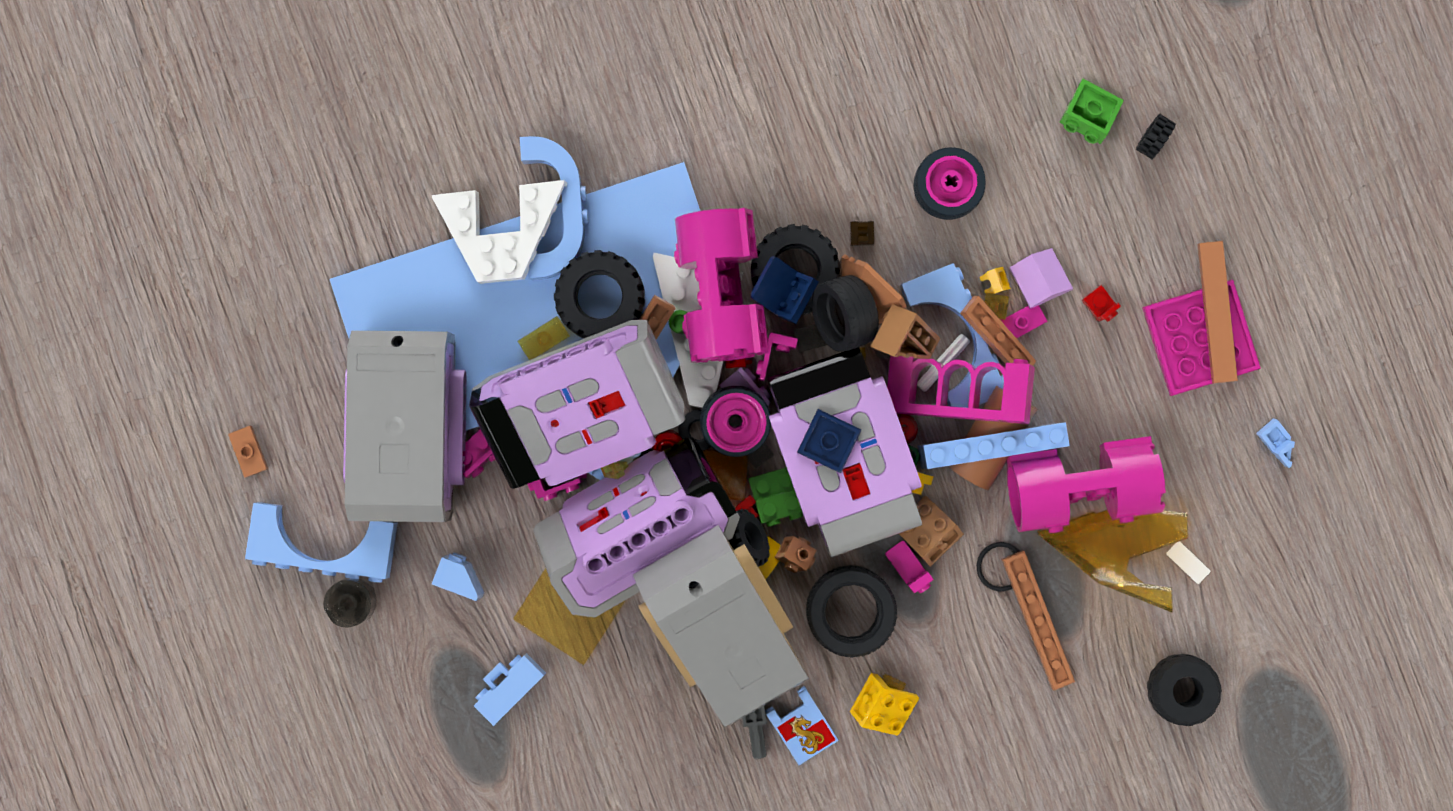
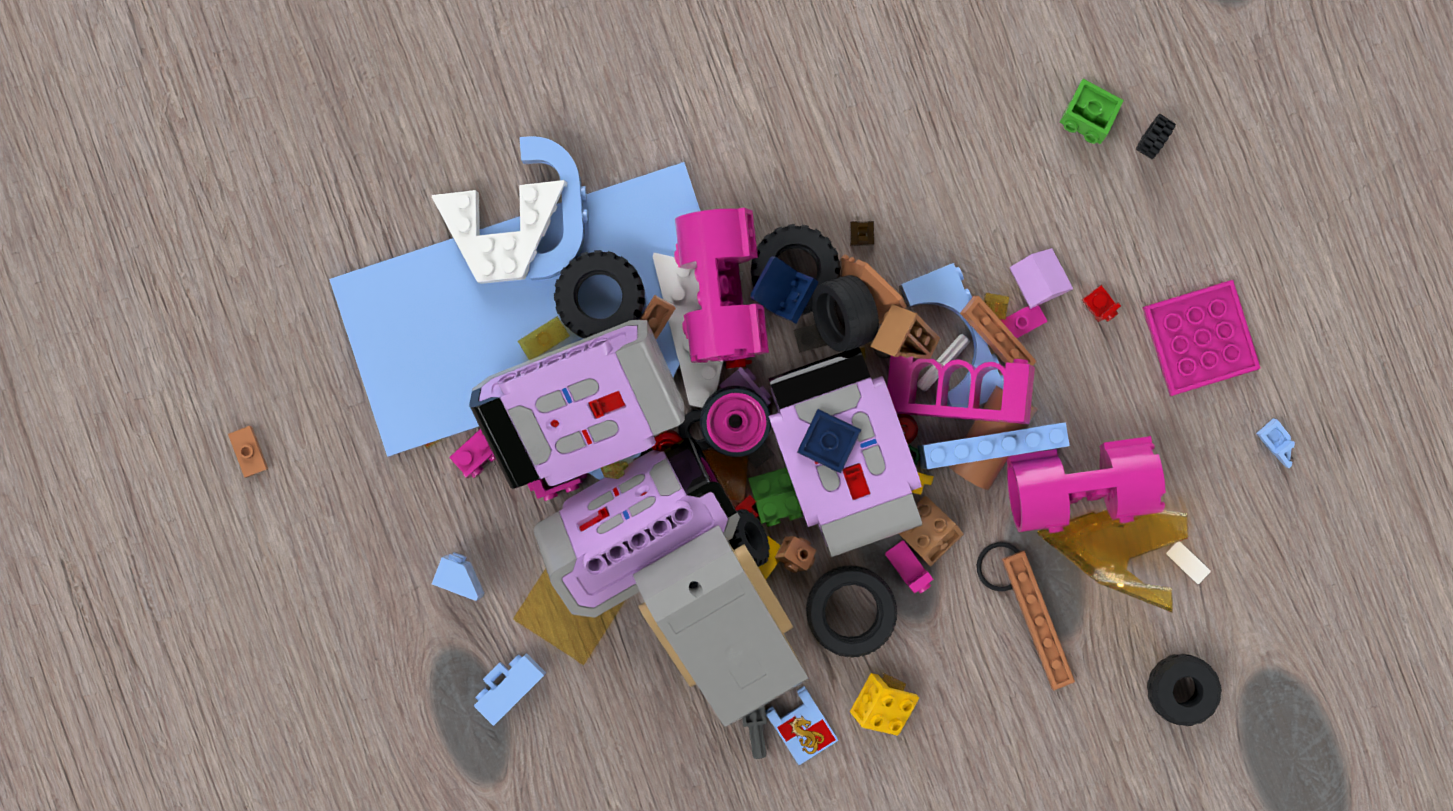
(271, 544): light blue arch -> none
(340, 611): clear smoke brick -> none
(403, 426): light grey piece -> none
(676, 321): bright green tile -> none
(782, 344): dark pink bracket -> none
(962, 171): wheel -> none
(997, 279): yellow tile -> none
(1217, 312): nougat tile -> none

